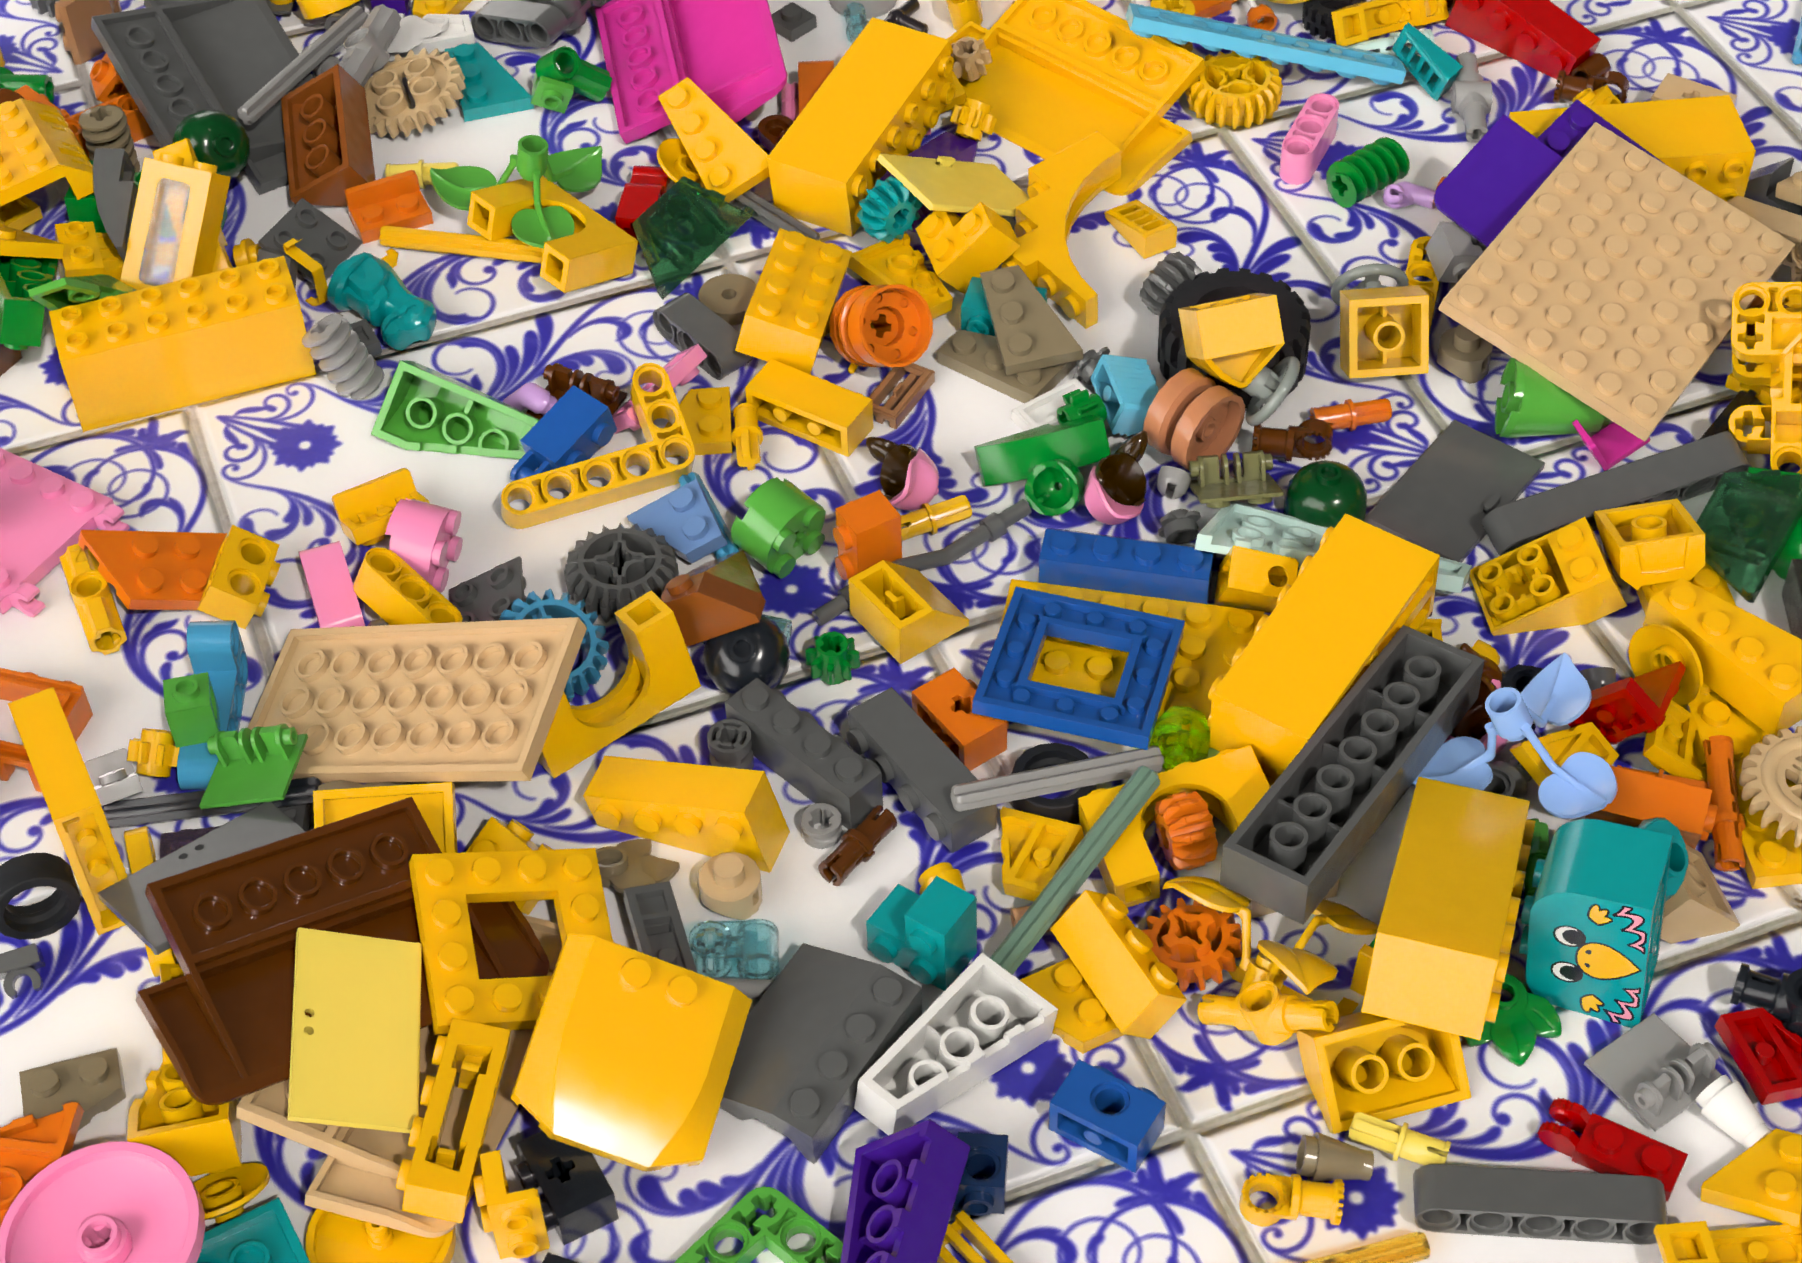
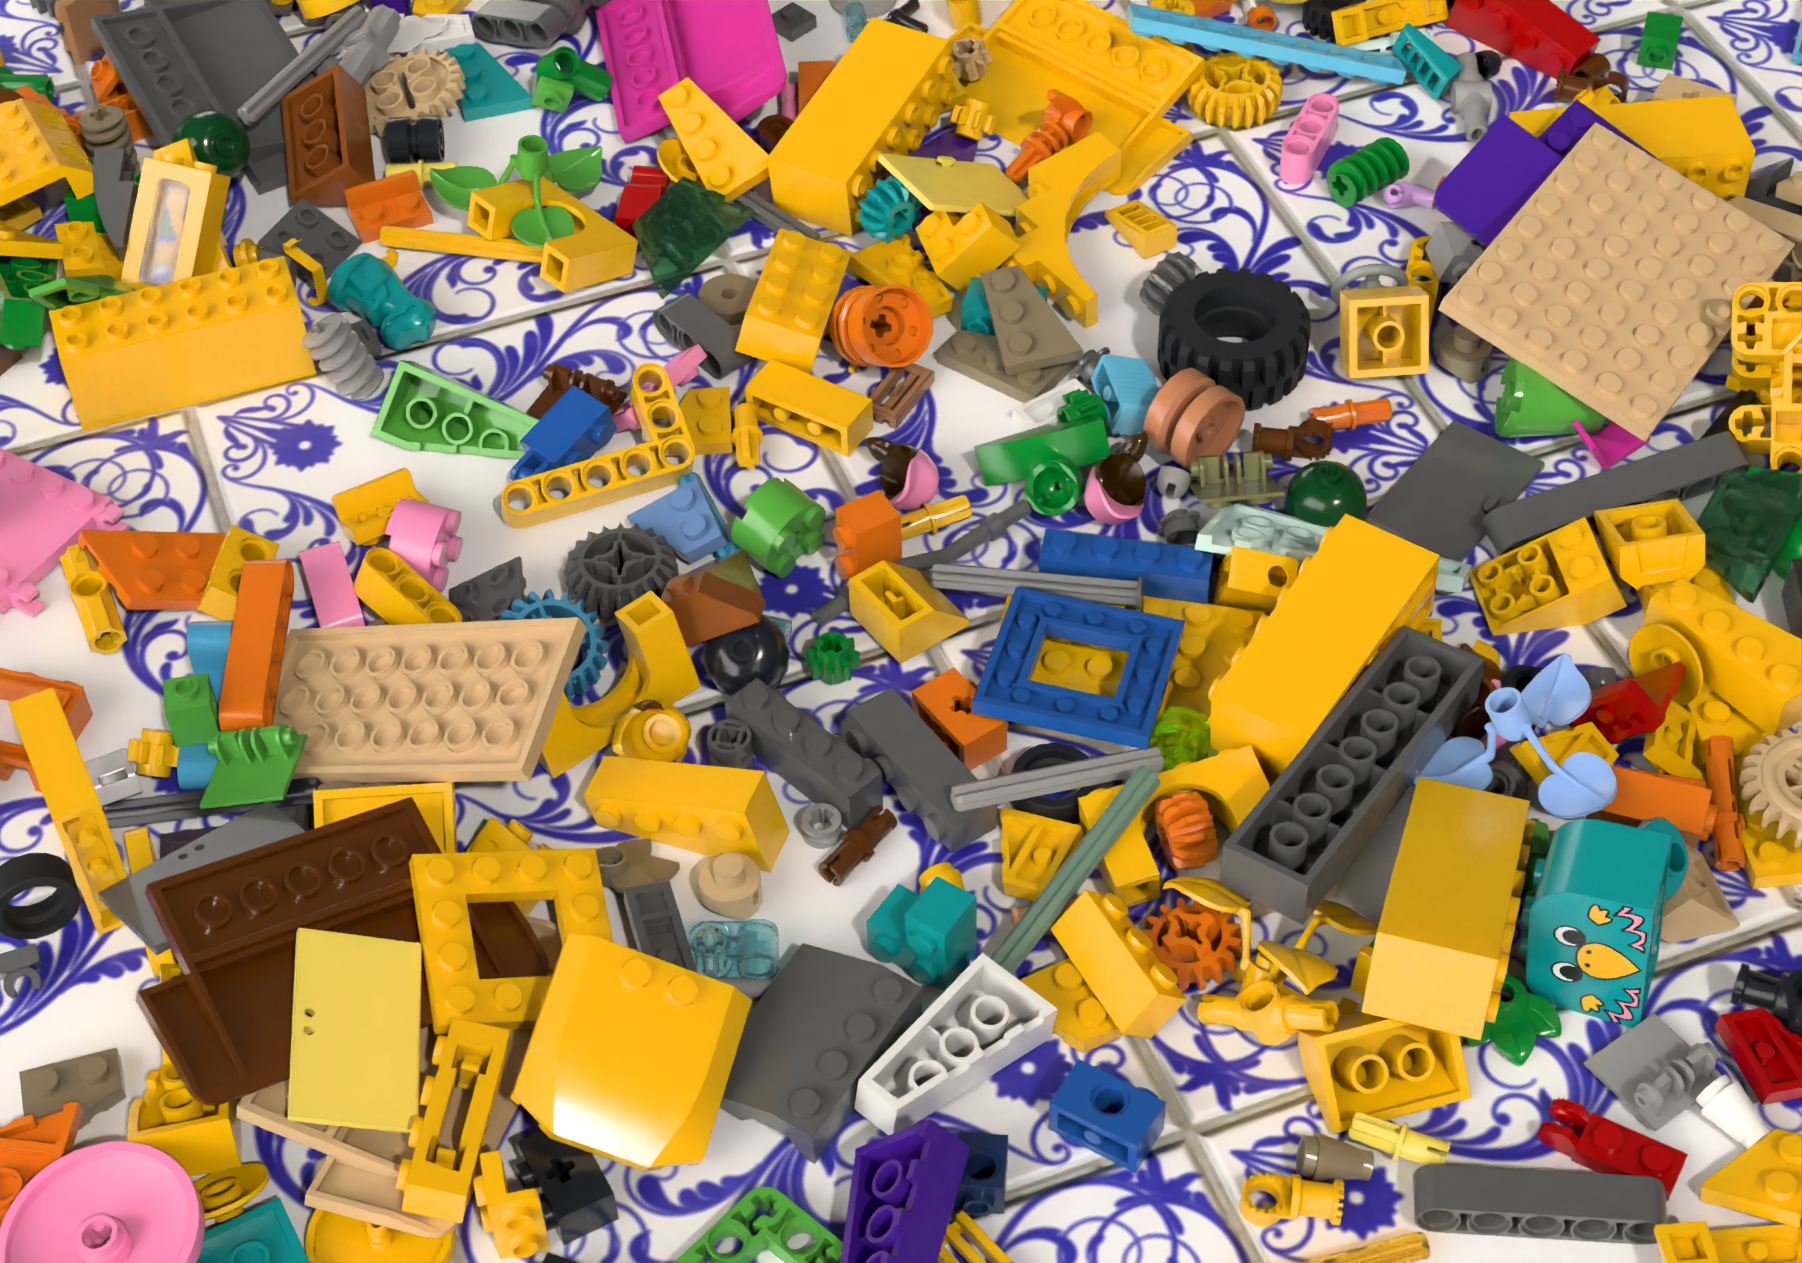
(257, 645): none -> orange beam
(415, 139): none -> black wheel
(531, 397): lavender arm -> none
(652, 732): none -> yellow hair
(1006, 580): none -> axle
(1062, 121): none -> orange piece
(1235, 342): yellow piece -> none
(1488, 63): none -> black hinge
(1659, 40): none -> green brick

